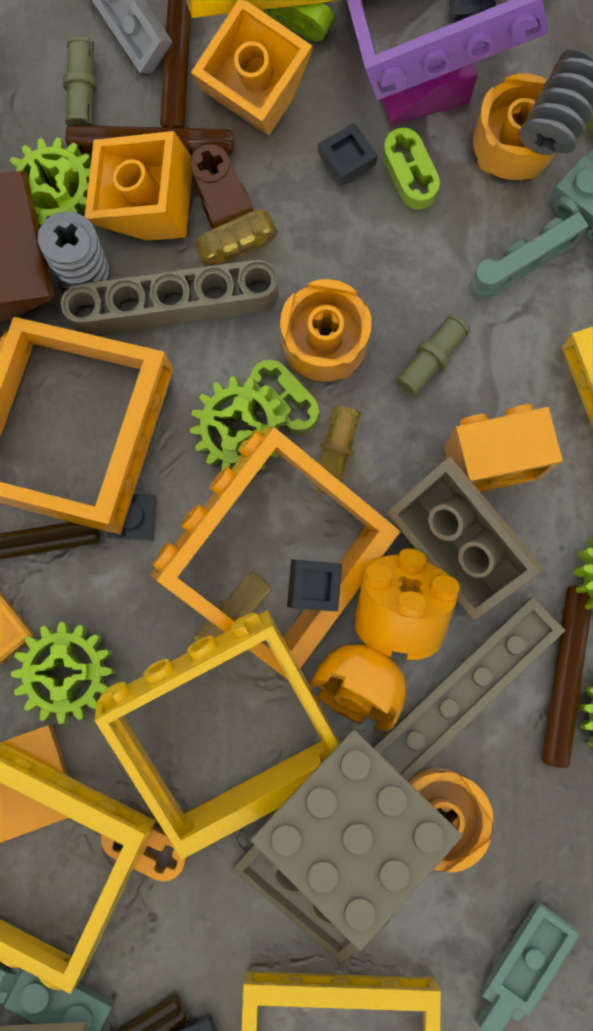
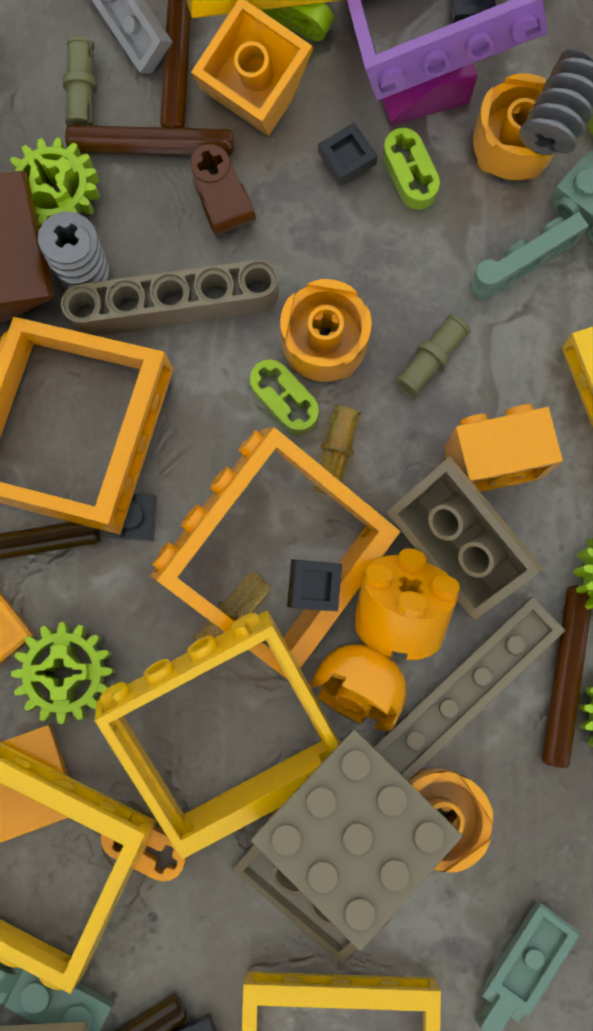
(140, 186): light orange slope -> none
(236, 238): clear yellow beam -> none
(244, 409): lime gear -> none

